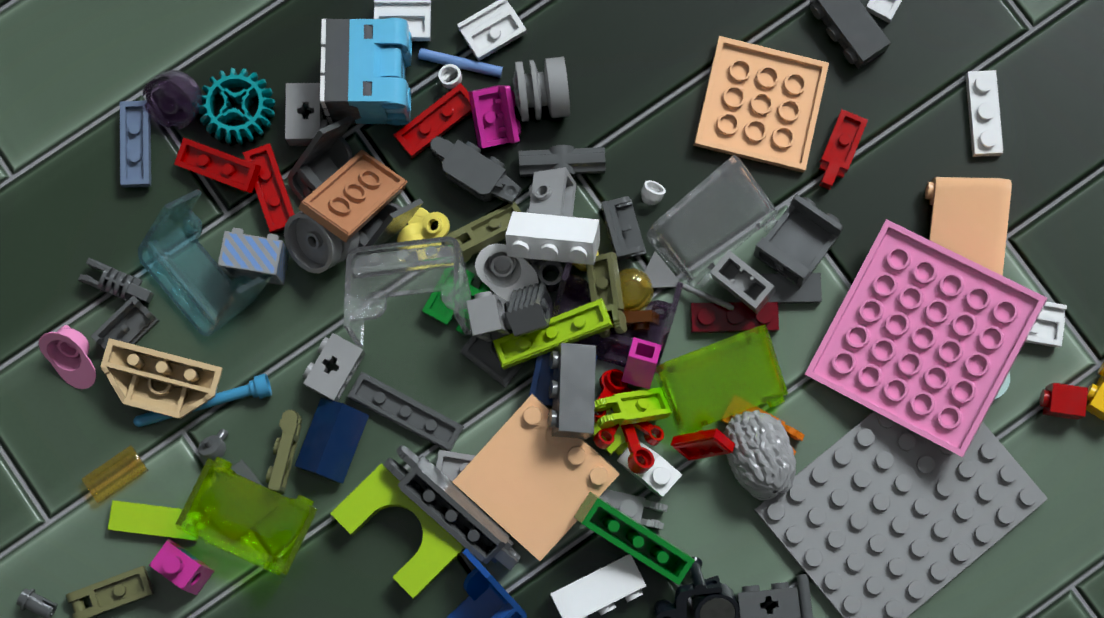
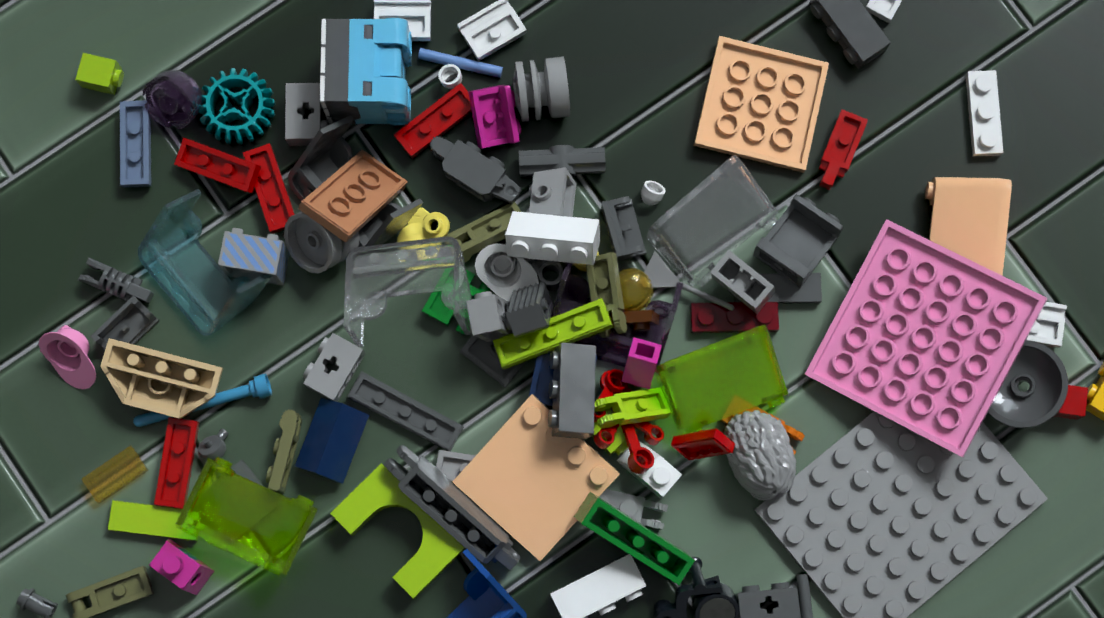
(99, 74): none -> lime brick
(176, 463): none -> red plate
(1046, 390): none -> dark grey dish

